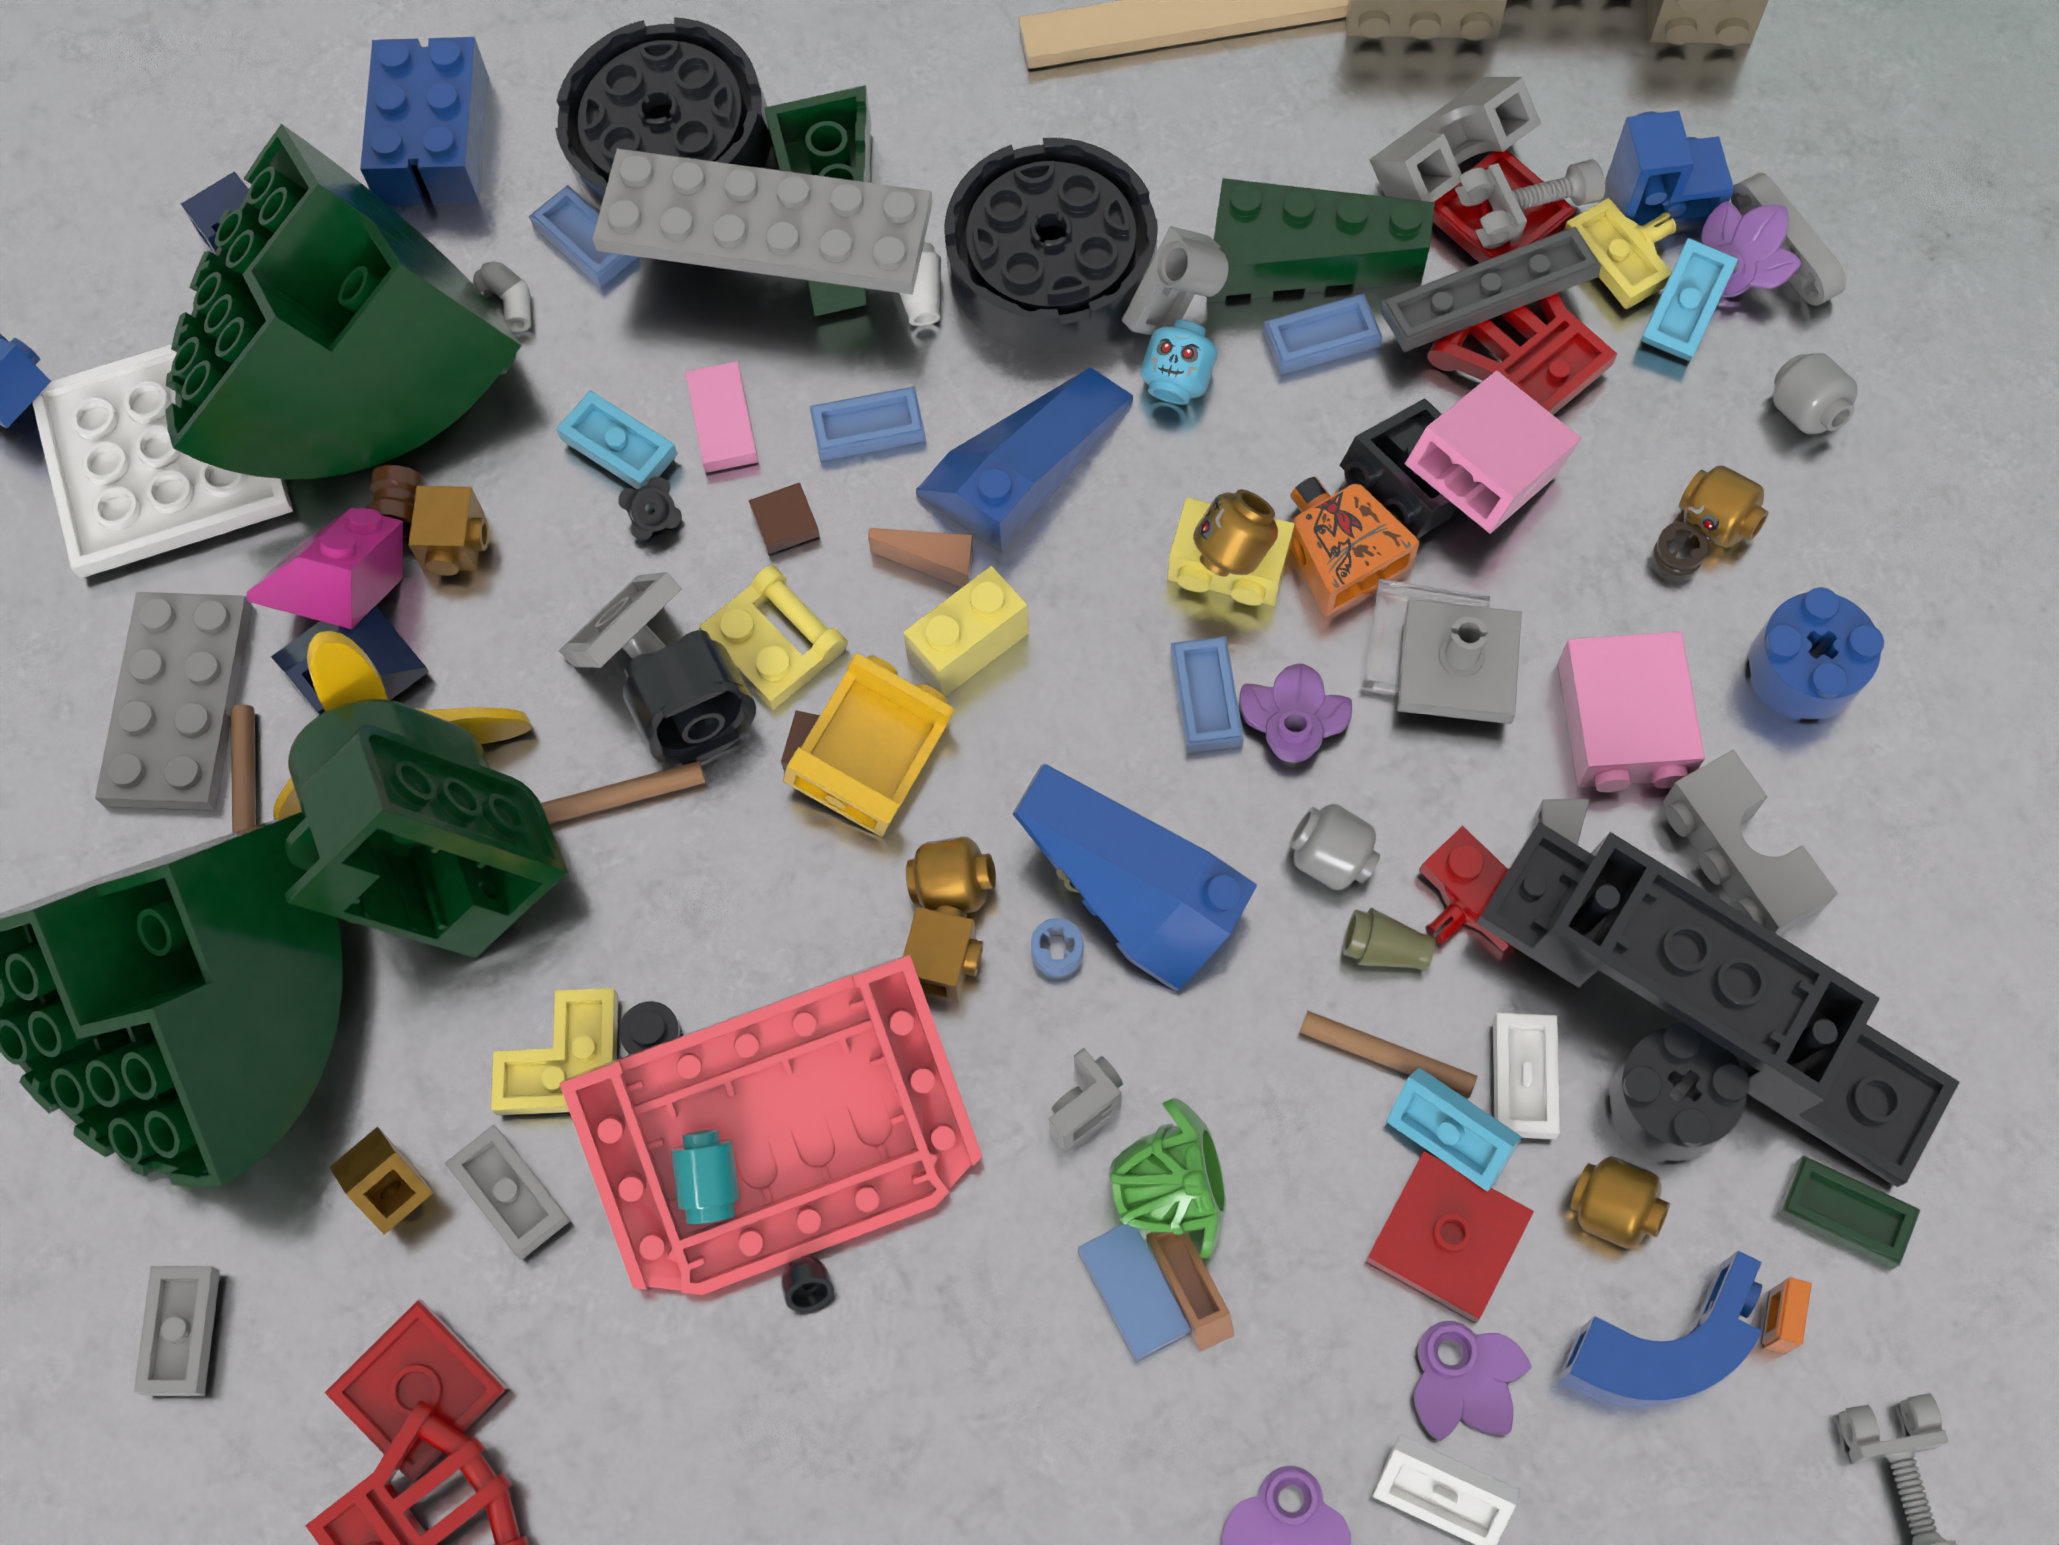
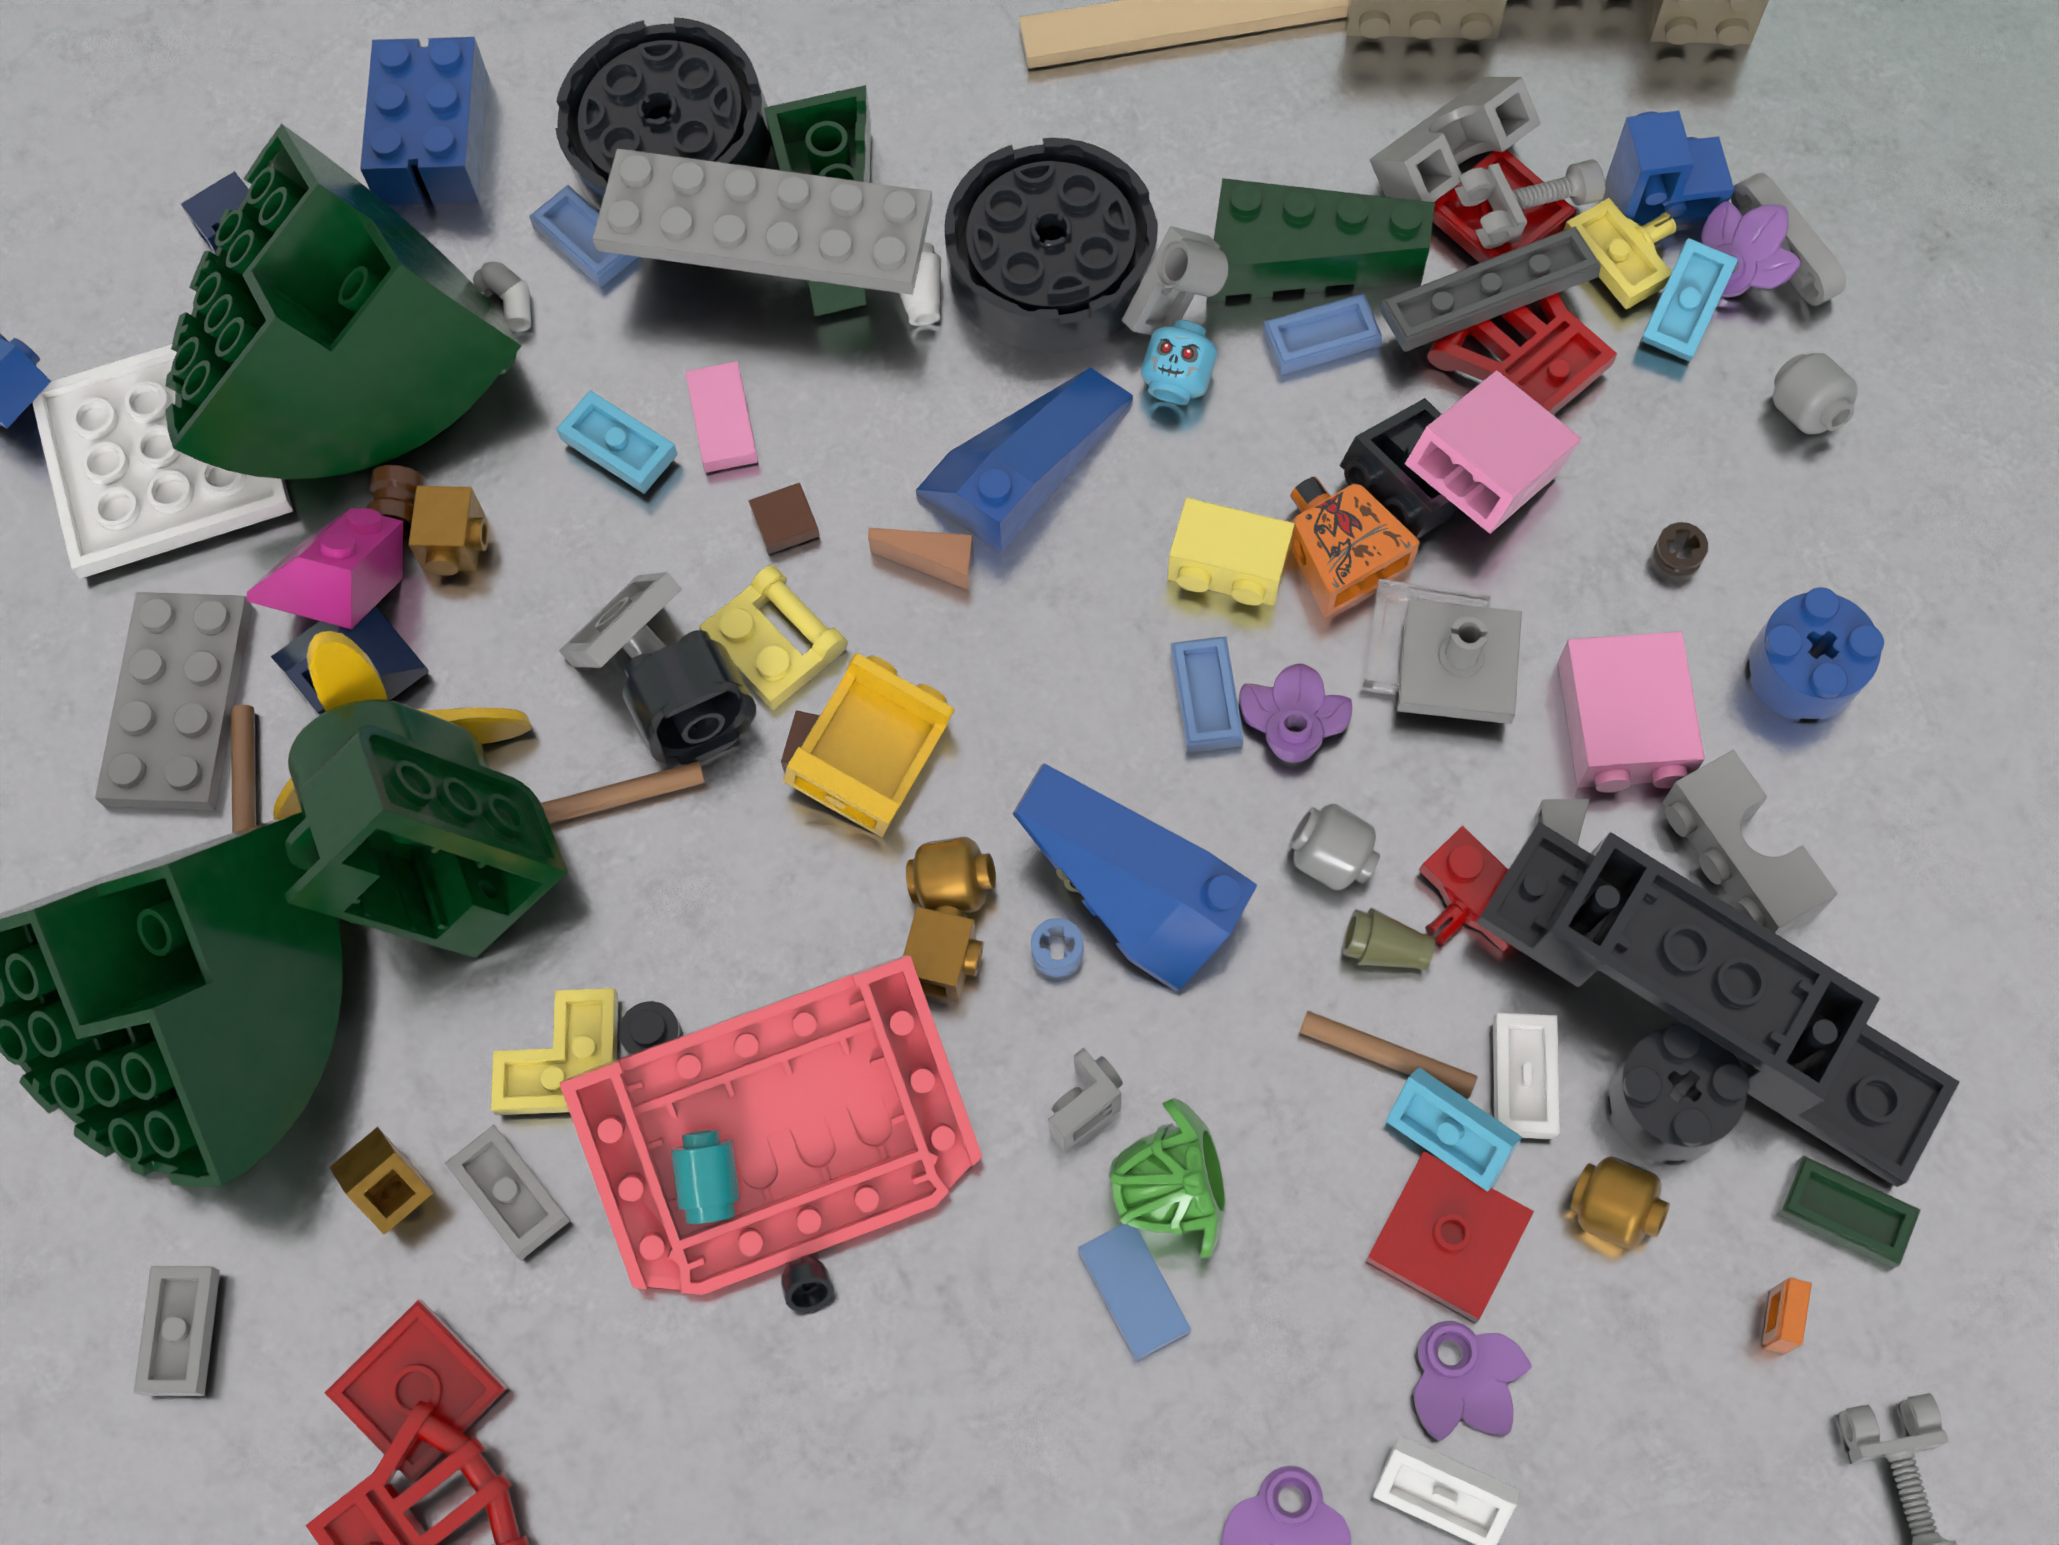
(665, 511): black plate -> none
(867, 423): medium blue tile -> none
(966, 631): light yellow brick -> none
(1192, 1288): nougat piece -> none
(1235, 533): pearl gold head -> none
(1653, 1374): blue arch -> none
(1724, 505): pearl gold head -> none

